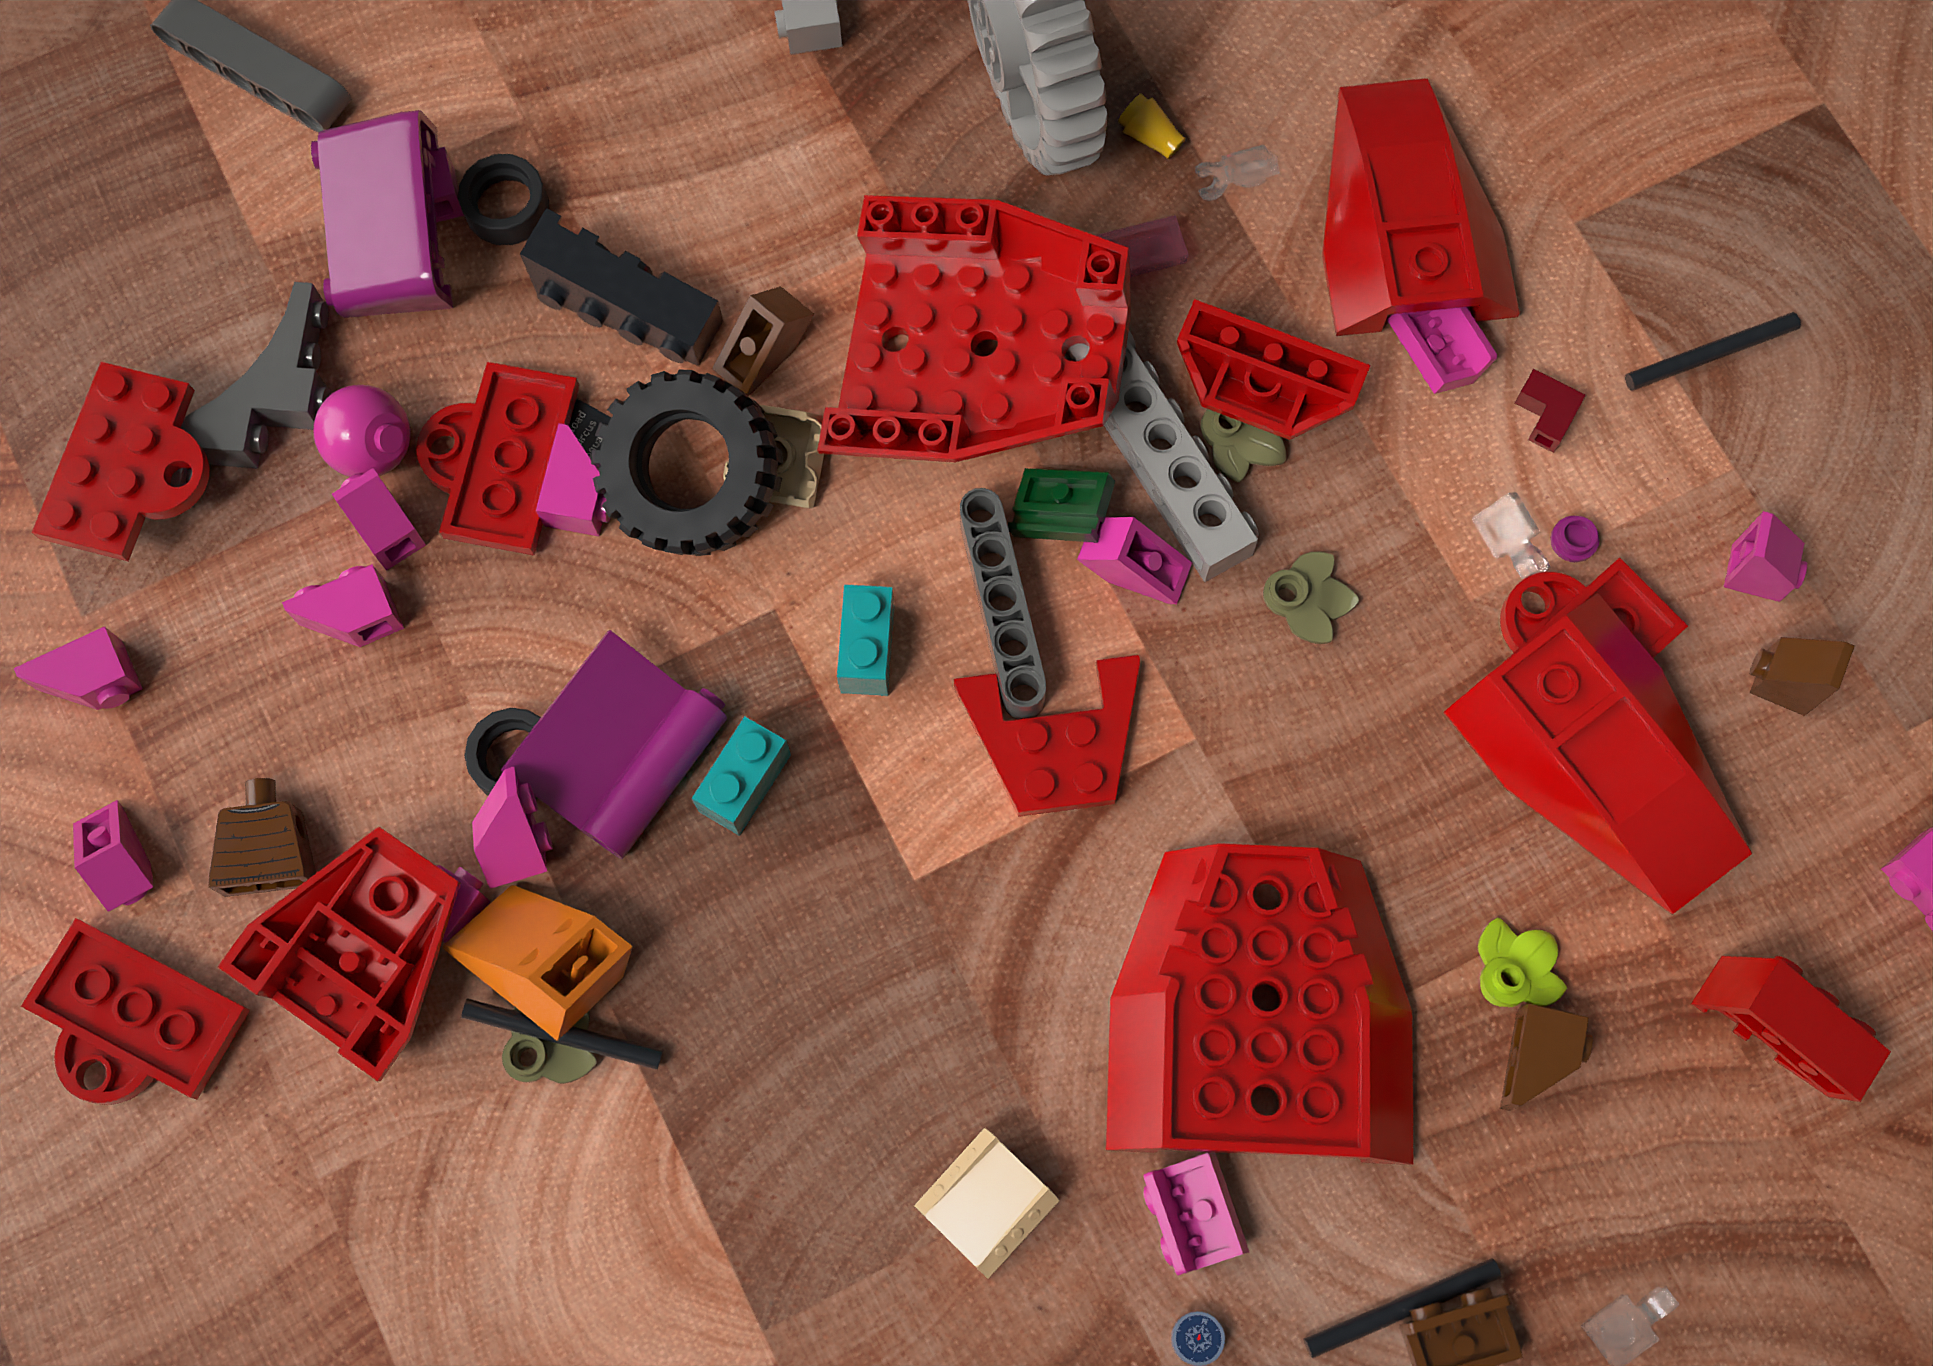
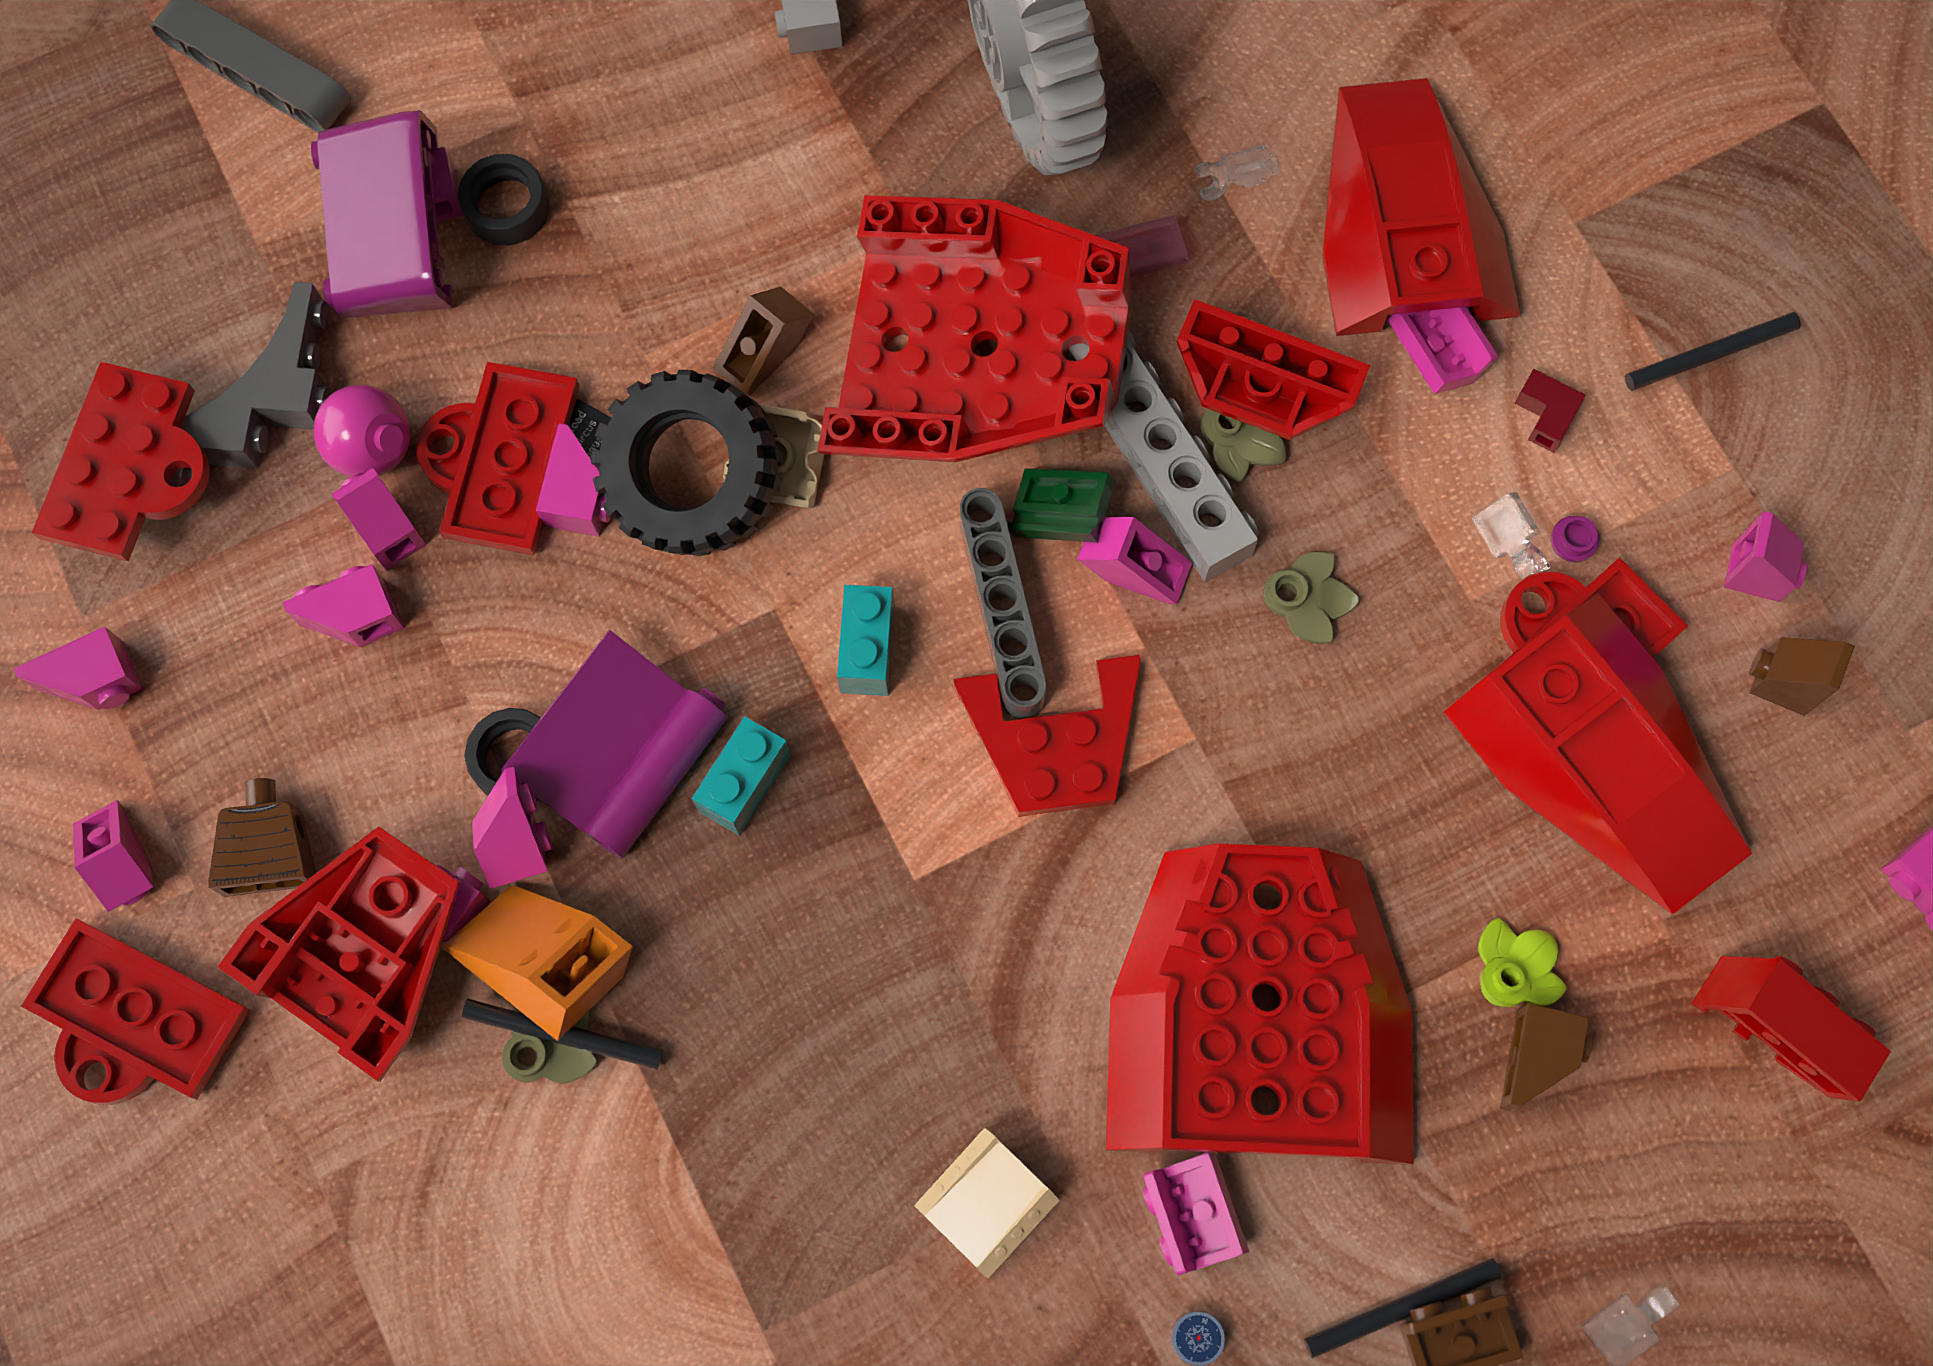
(619, 292): black wedge -> none
(1151, 126): yellow cone -> none

